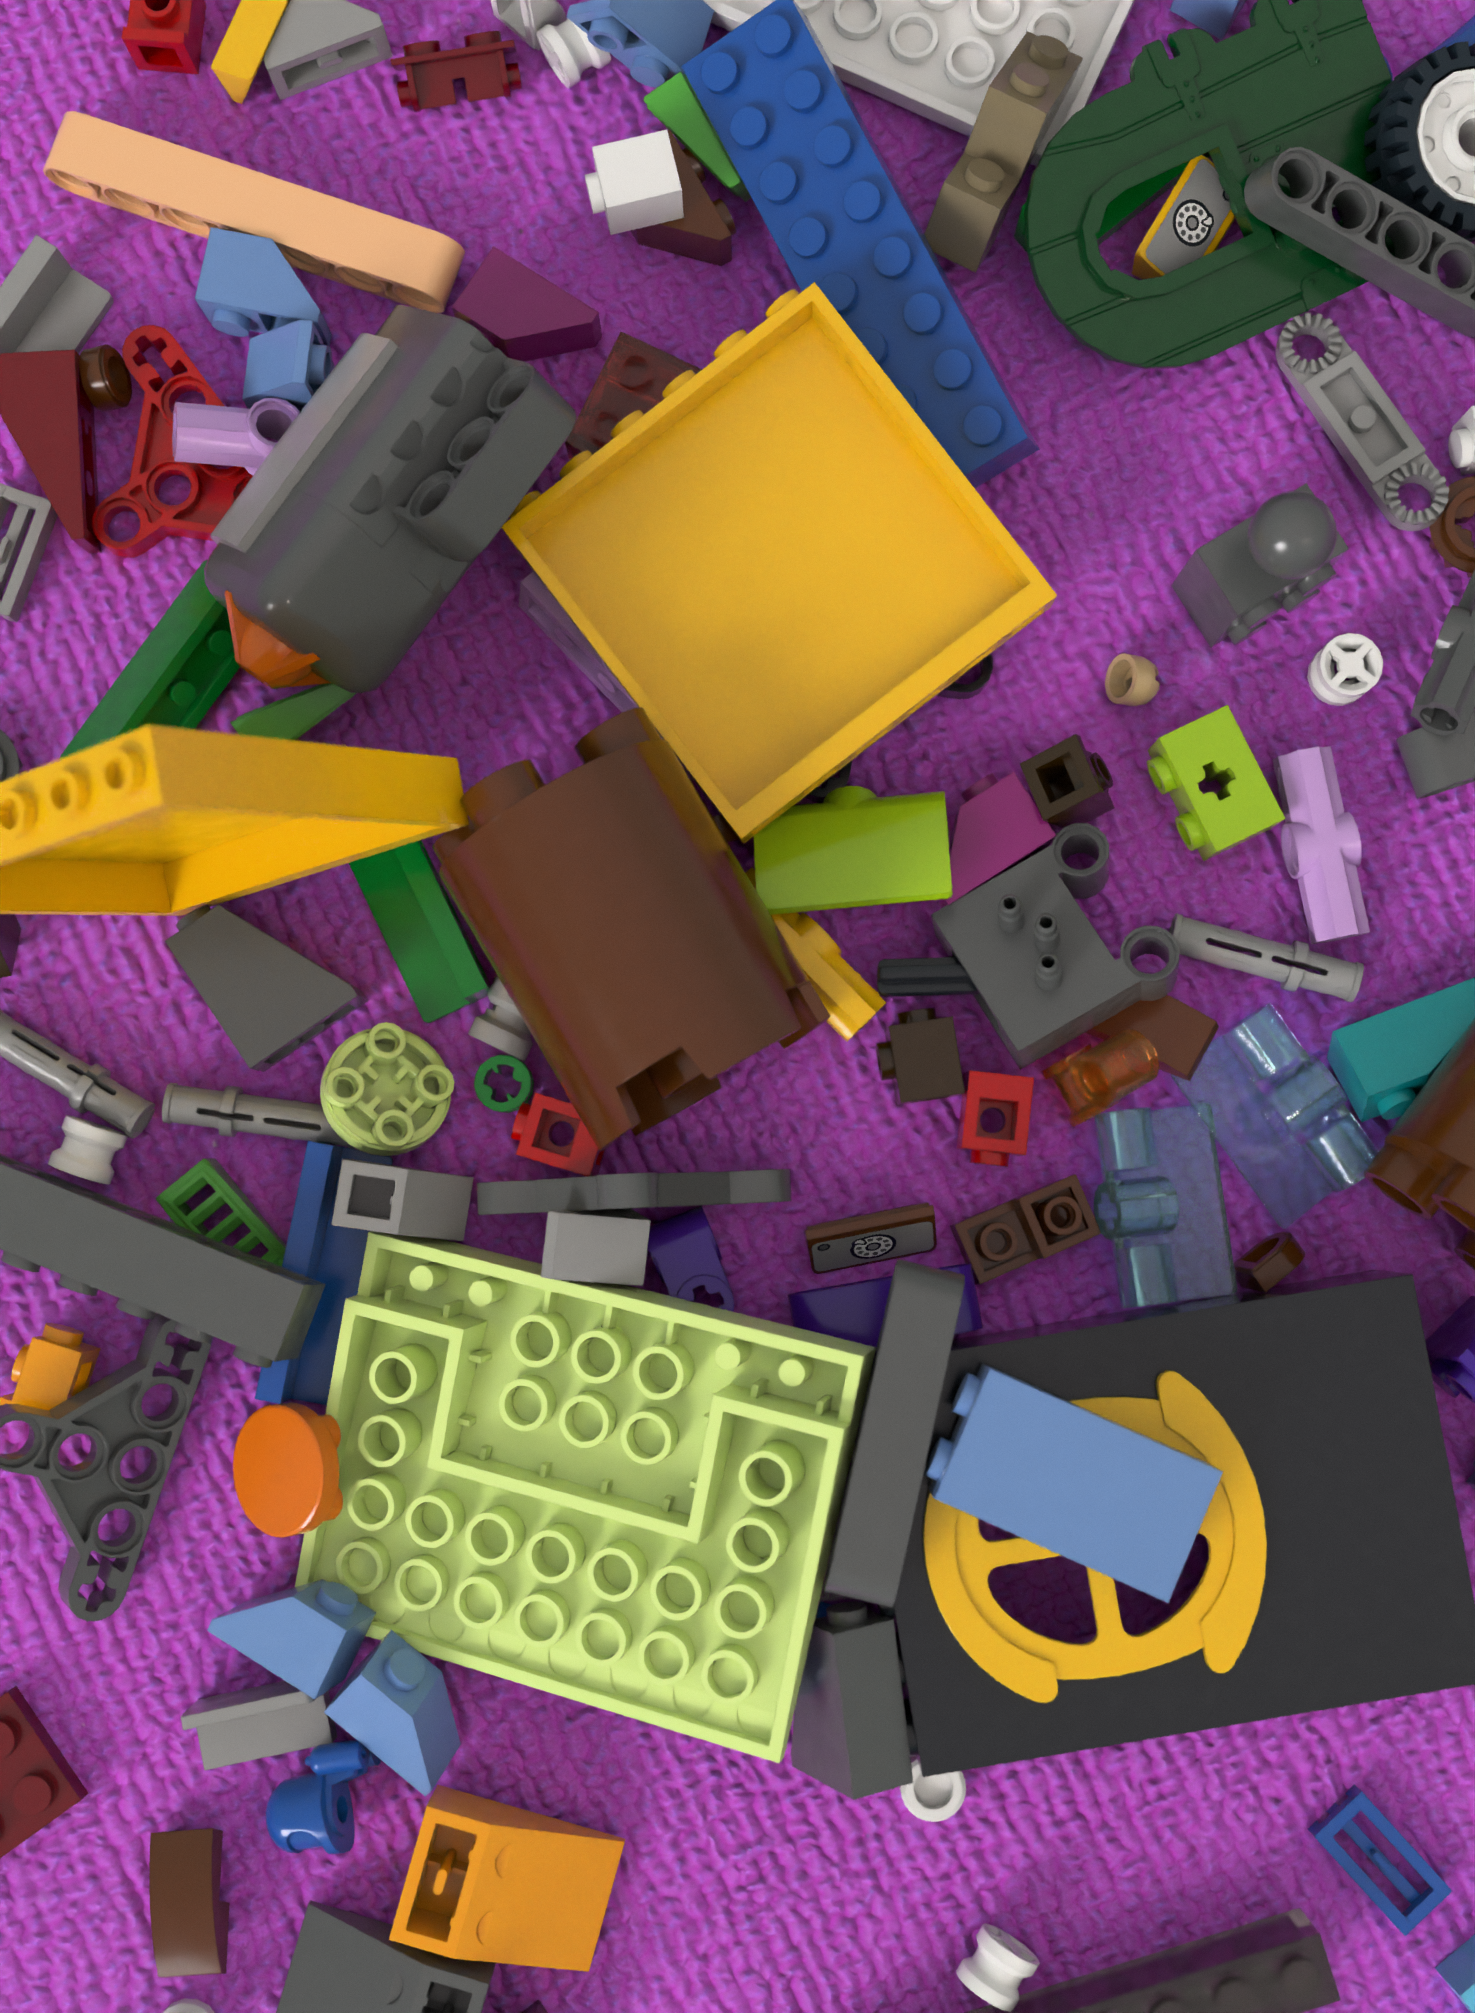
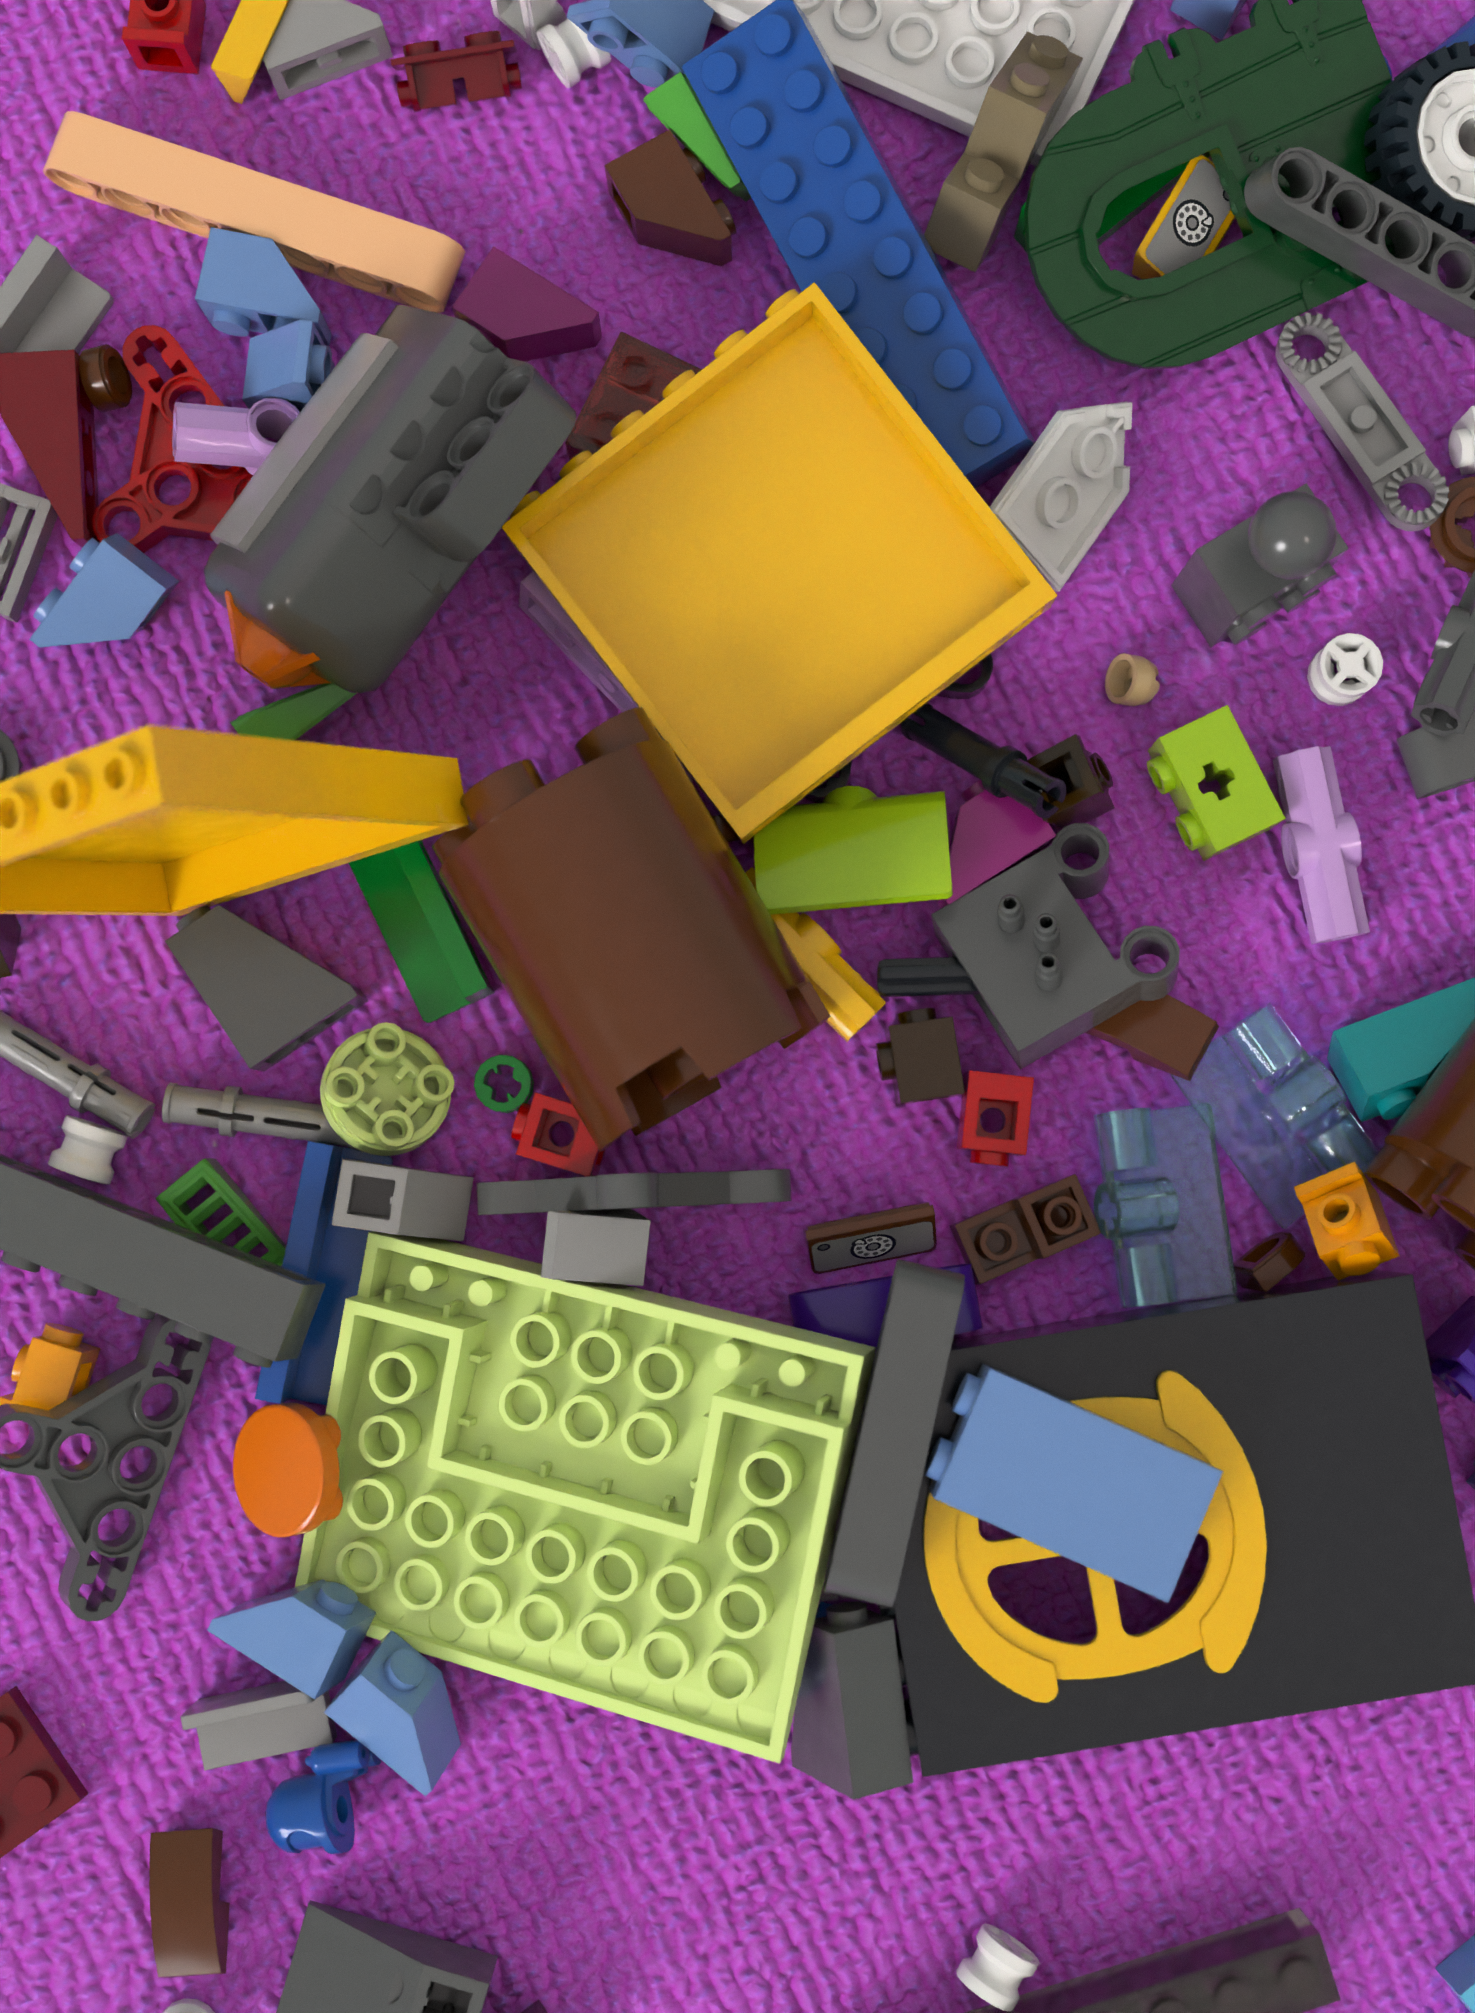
(108, 598): none -> medium blue slope
(172, 673): green panel -> none
(502, 1025): light grey wheel -> none
(505, 1885): light orange slope -> none
(635, 182): white brick -> none
(689, 1257): dark purple piece -> none
(933, 1796): white tile -> none
(1001, 769): none -> black pin
(1067, 488): none -> white tile
(1103, 1073): clear orange piece -> none
(1336, 975): light grey pin -> none
(1341, 1818): blue tile -> none
(1347, 1221): none -> light orange brick

